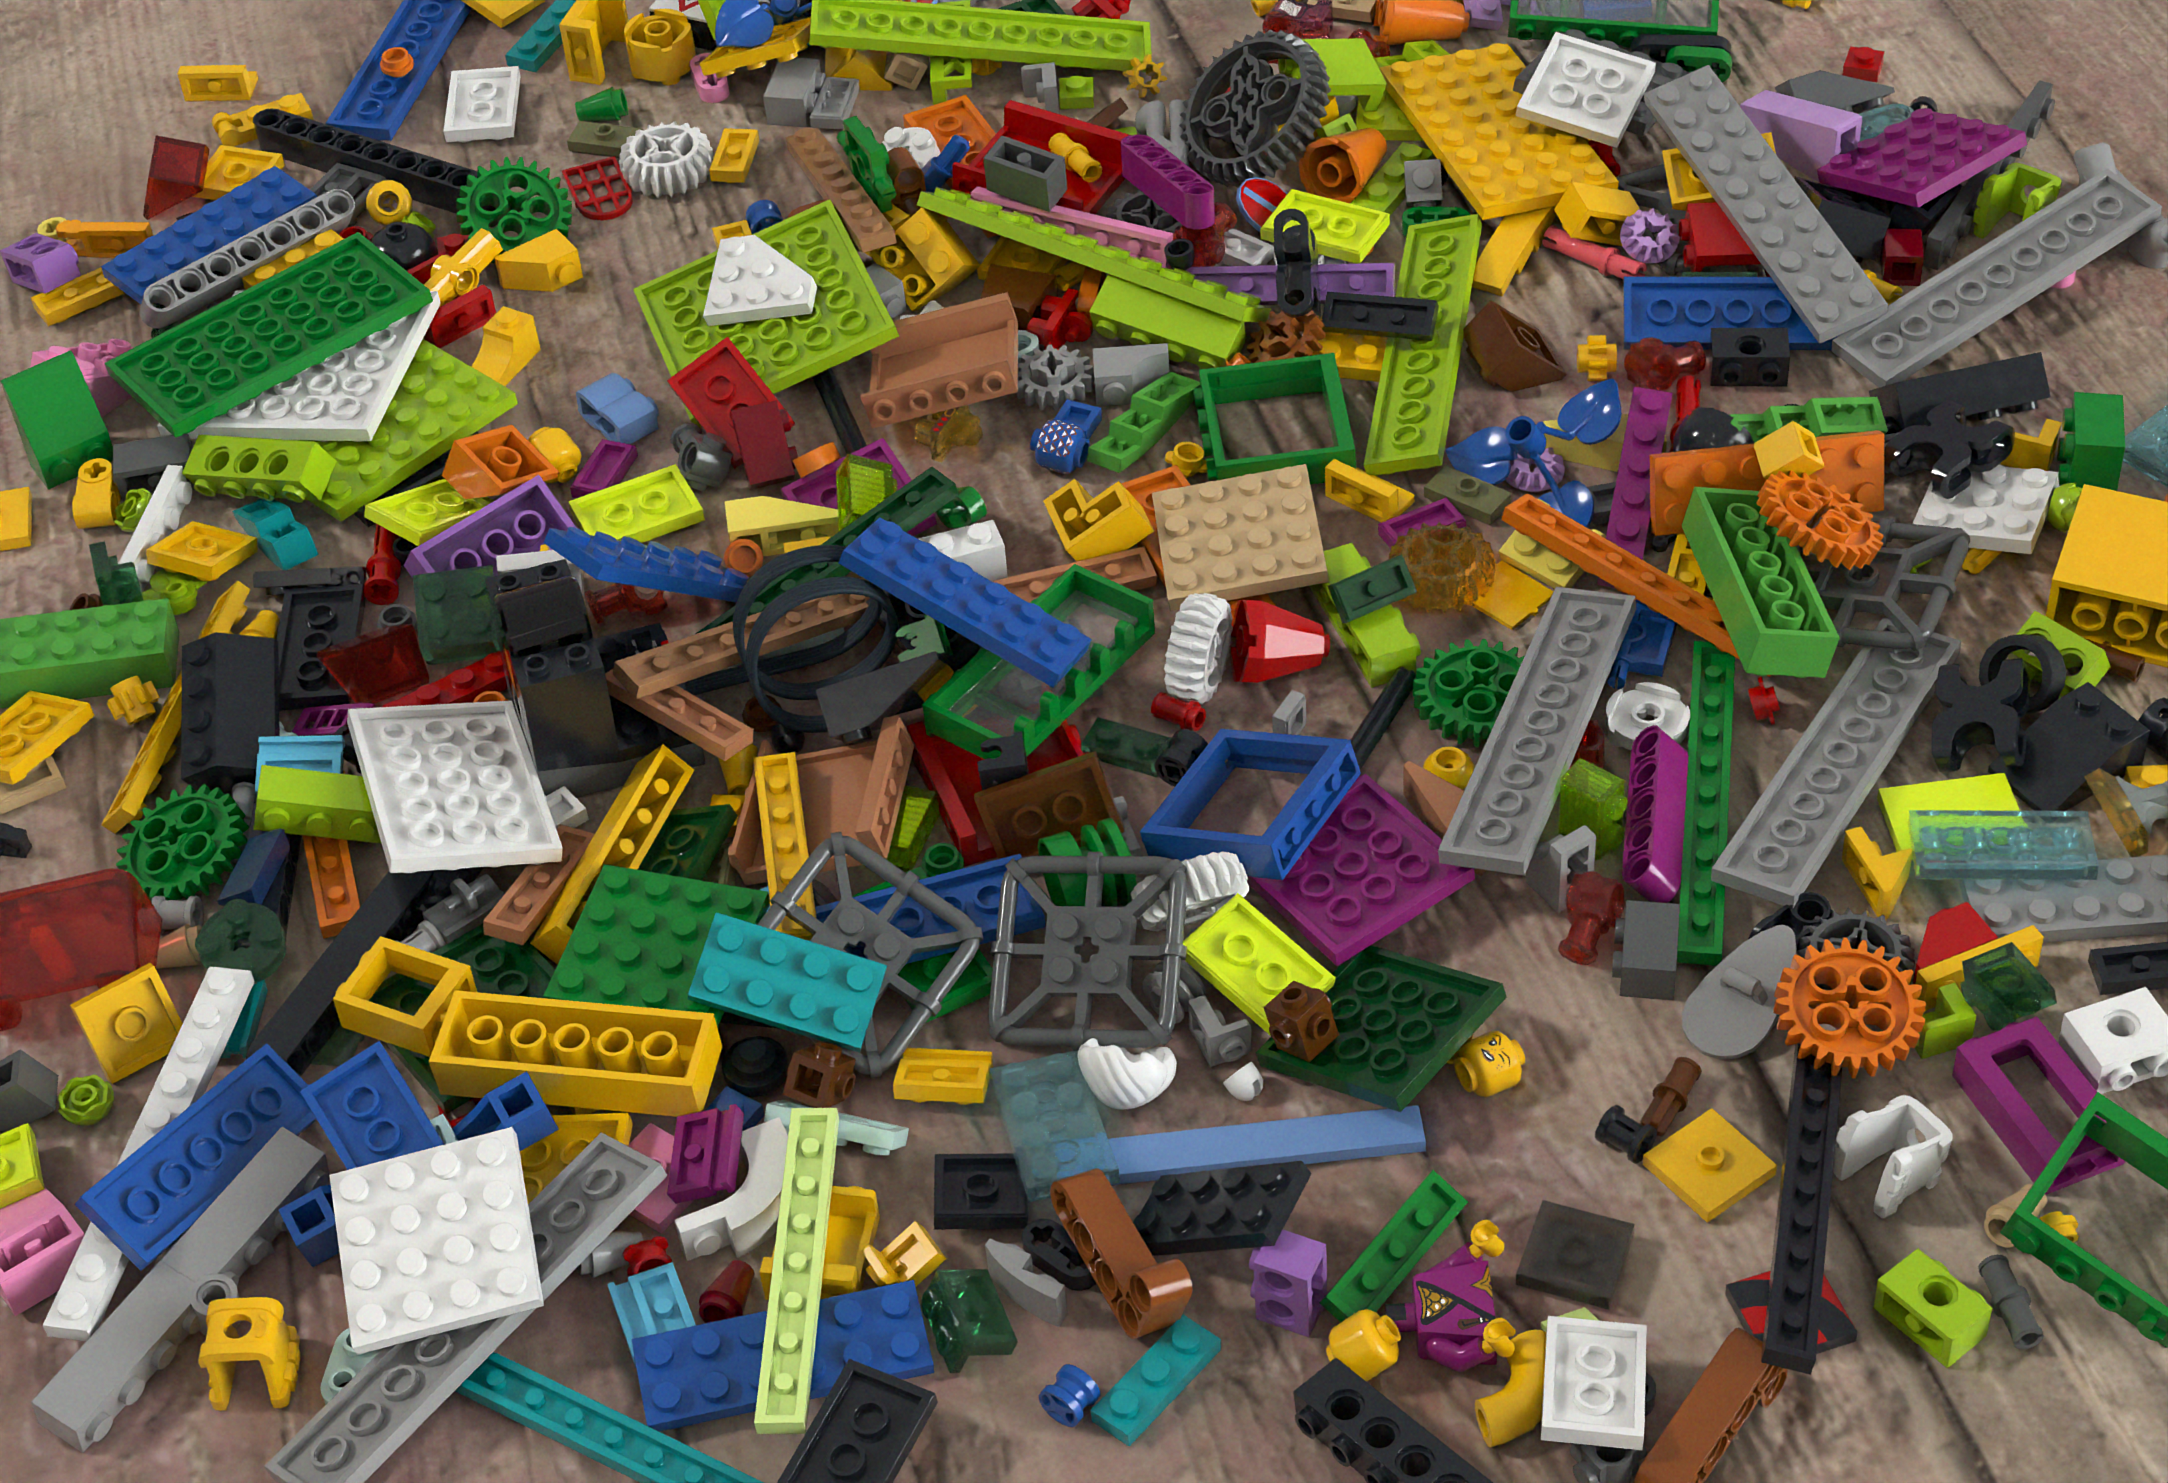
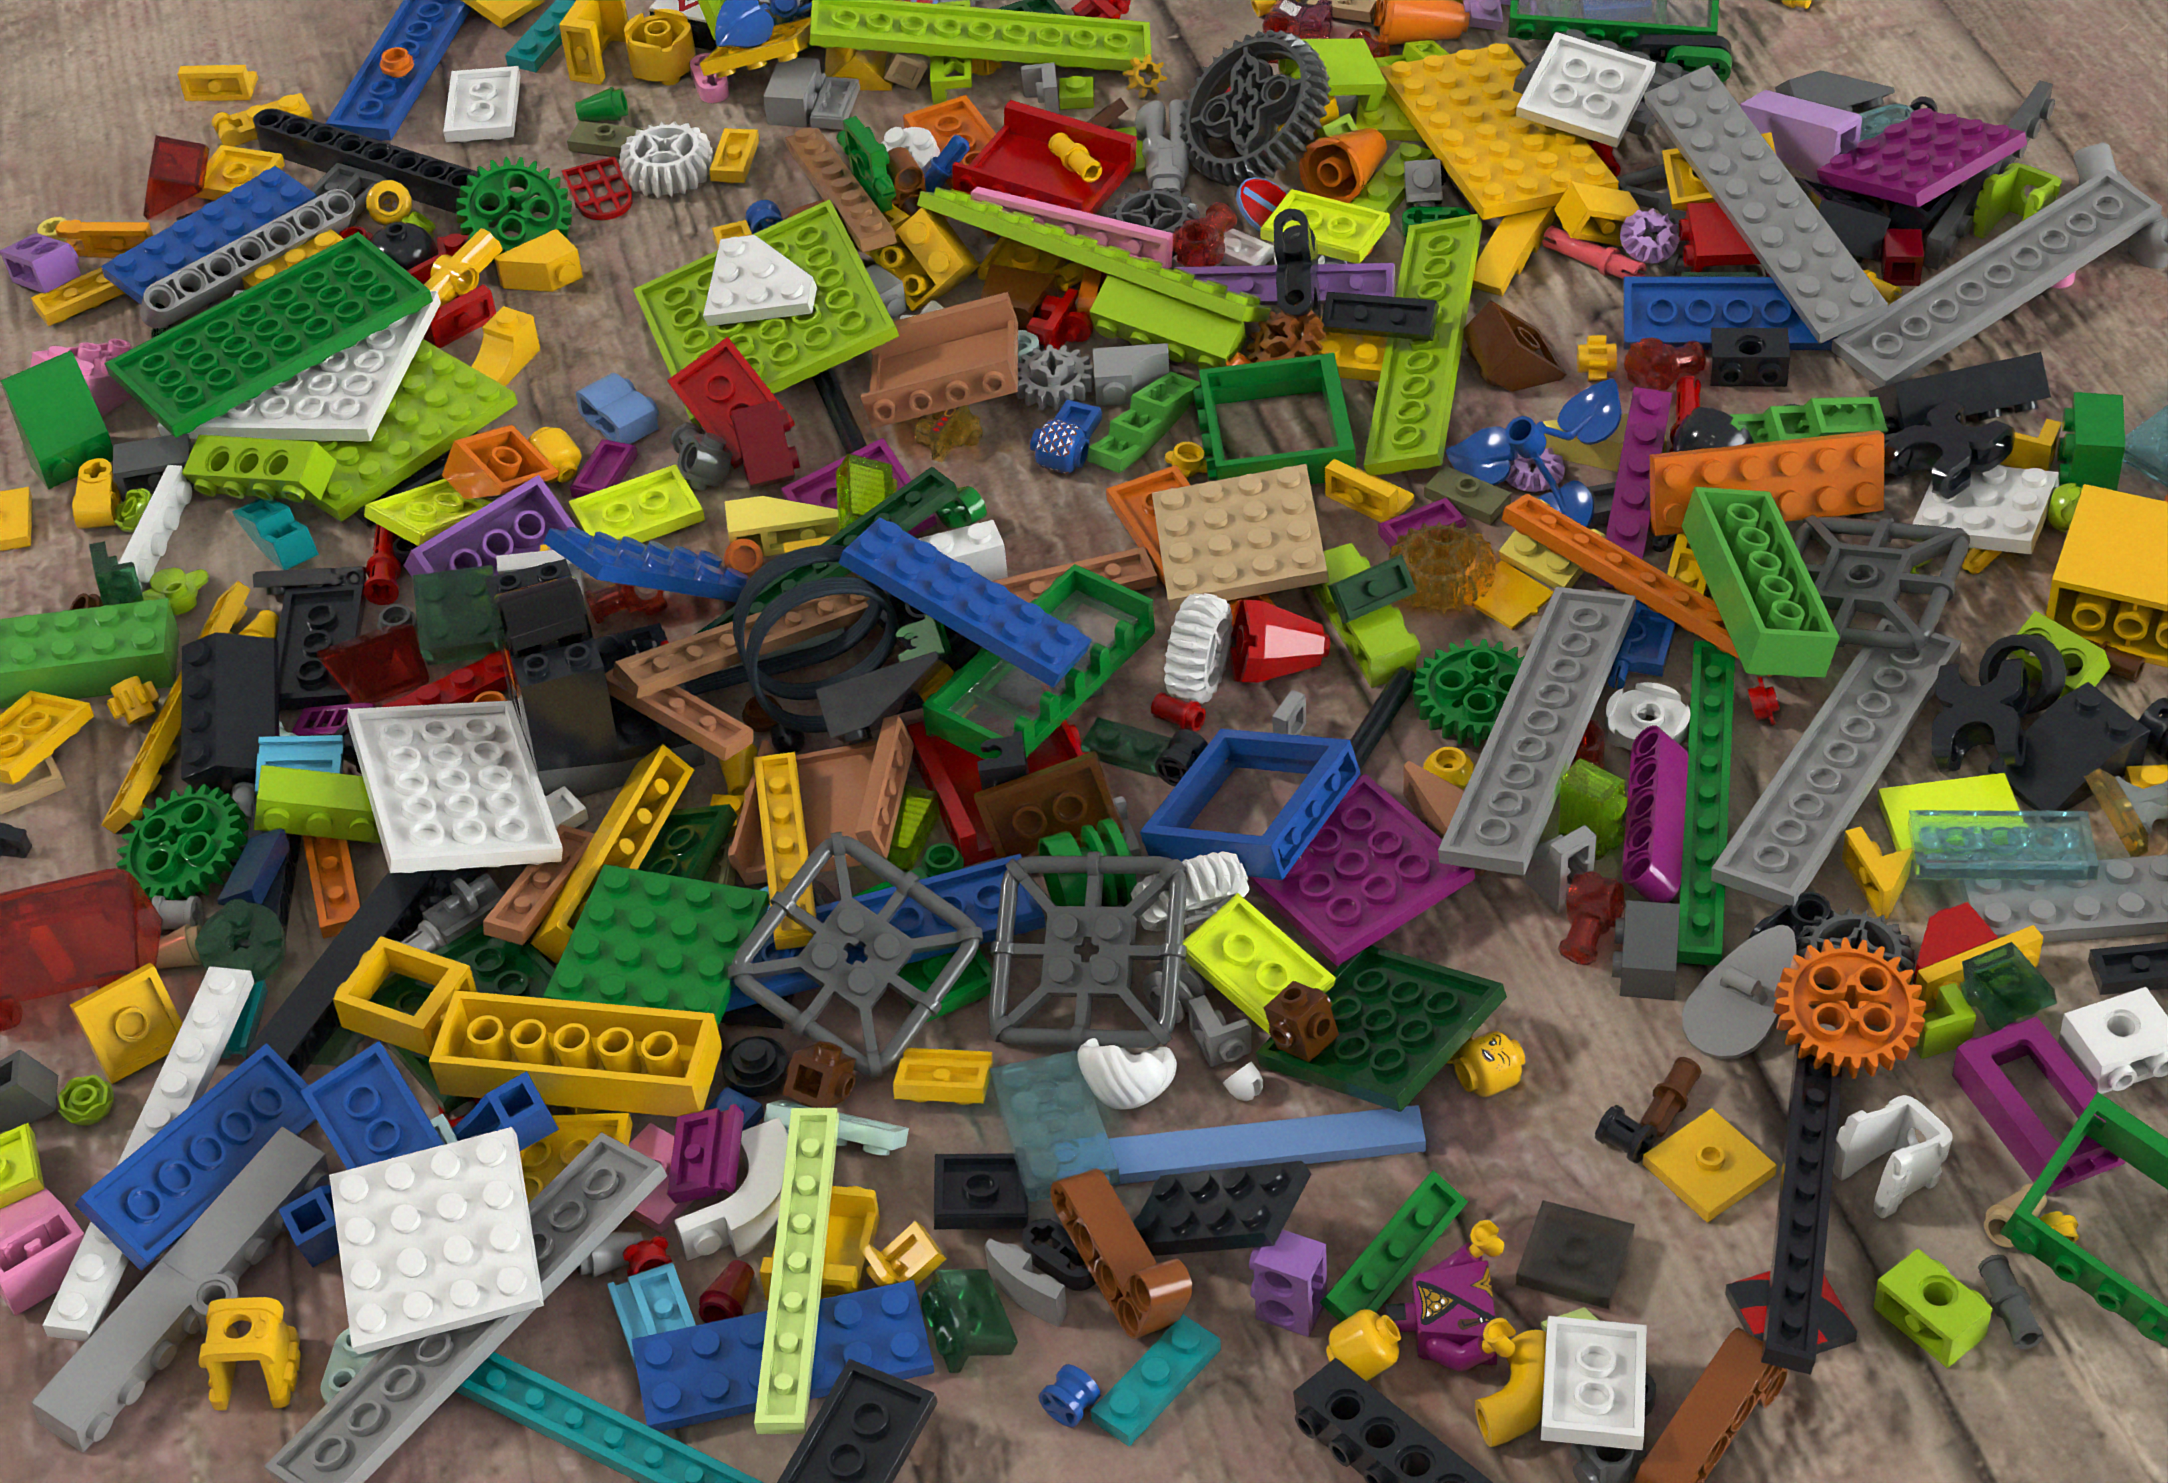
(202, 551): yellow plate -> none
(787, 982): teal plate -> none
(816, 459): orange beam -> none
(1025, 173): dark grey brick -> none
(1098, 524): yellow brick -> none
(1168, 181): magenta beam -> none
(1180, 254): black hinge -> none
(1789, 449): yellow panel -> none
(1842, 534): orange gear -> none
(1863, 63): red plate -> none

